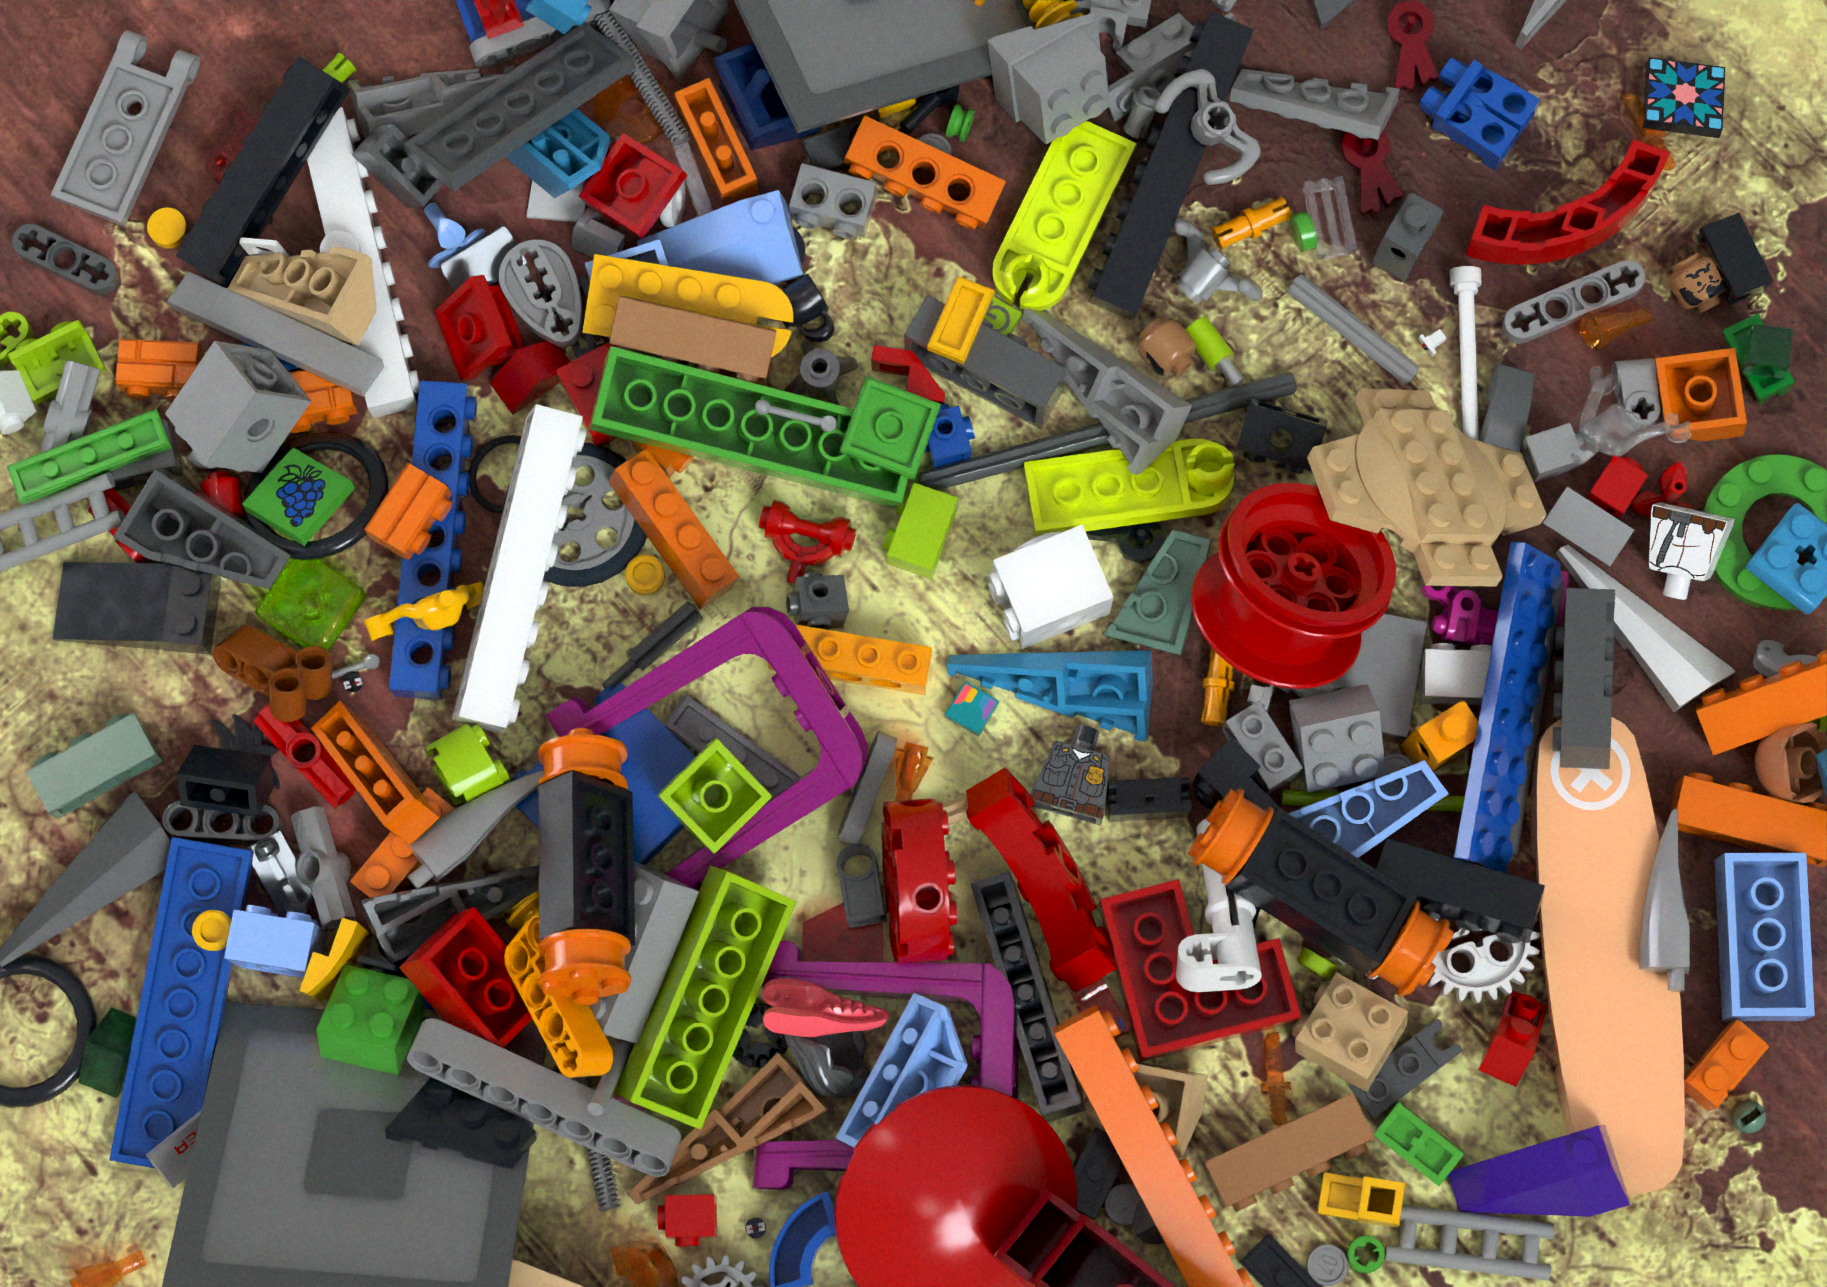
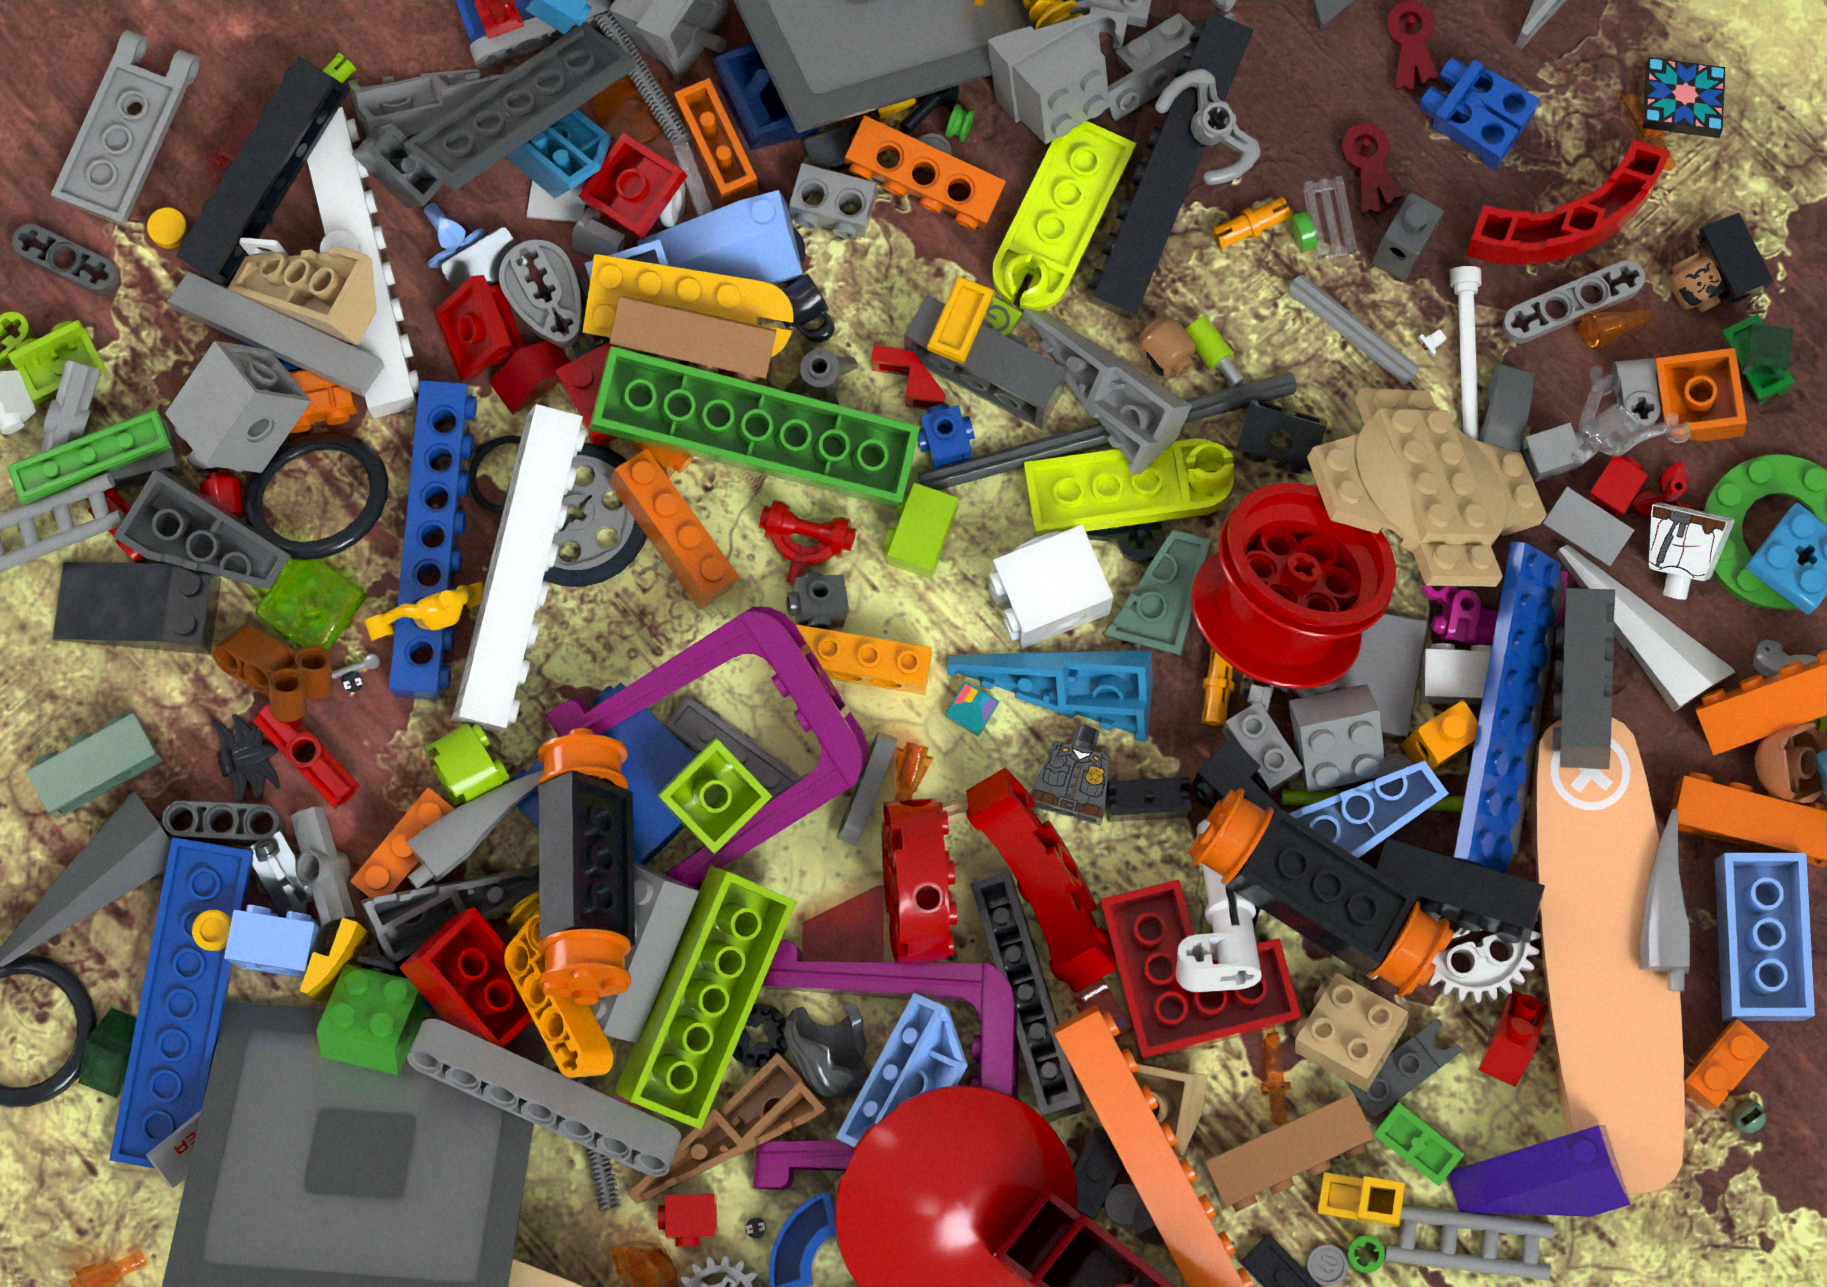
(155, 367): orange brick -> none
(225, 780): black brick -> none
(298, 496): bright green tile -> none
(375, 773): orange brick -> none
(409, 512): orange brick -> none
(462, 1123): black wing -> none
(609, 1080): light grey bar -> none
(645, 575): yellow tile -> none
(657, 642): dark grey axle -> none
(813, 1011): coral animal -> none
(826, 423): light grey hinge -> none
(861, 894): dark grey piece -> none
(889, 428): bright green tile -> none
(1142, 112): light grey pin -> none
(1208, 269): light grey piece -> none
(1315, 101): light grey wing -> none
(1317, 964): lime tile -> none

